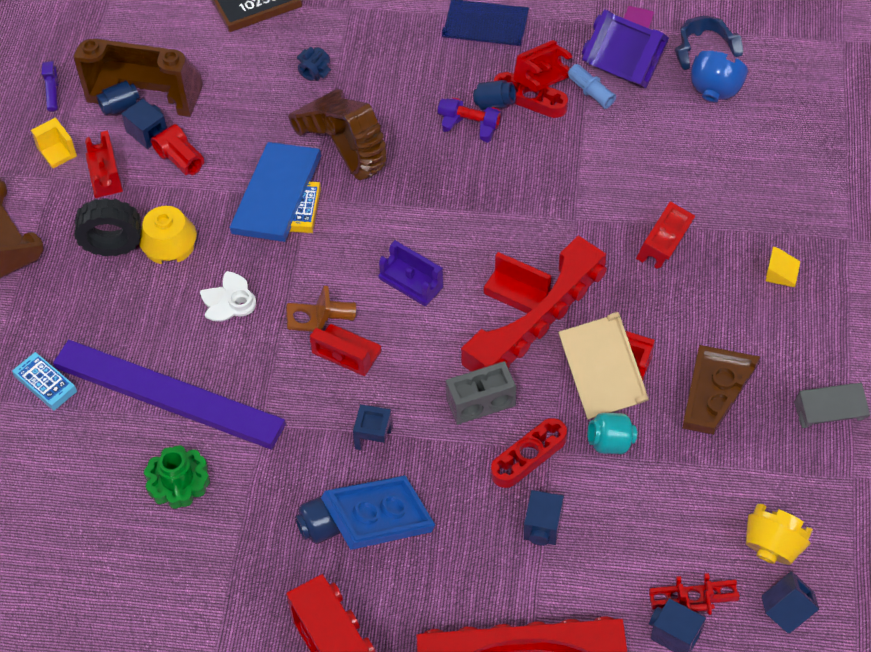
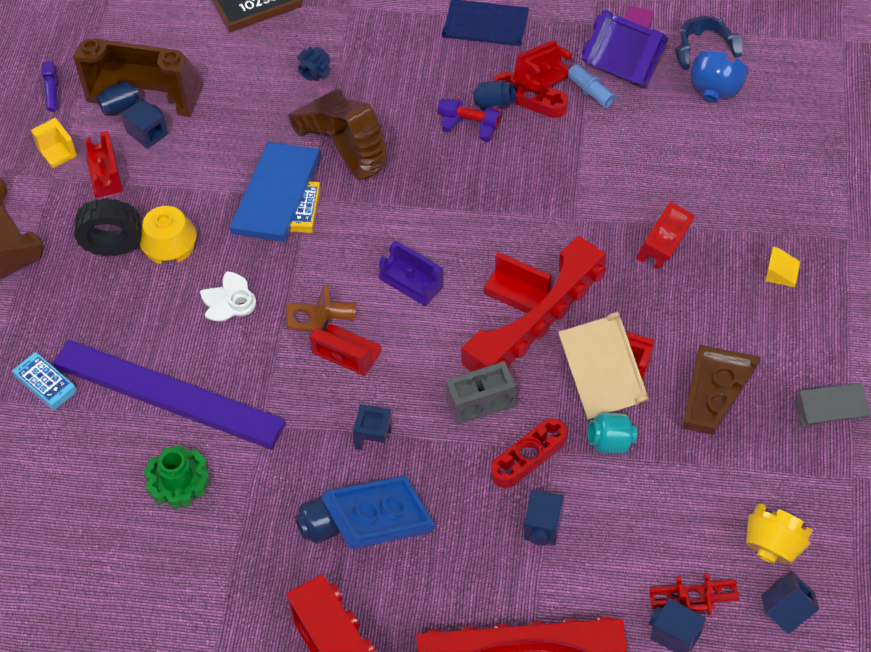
(175, 146): red piece -> none

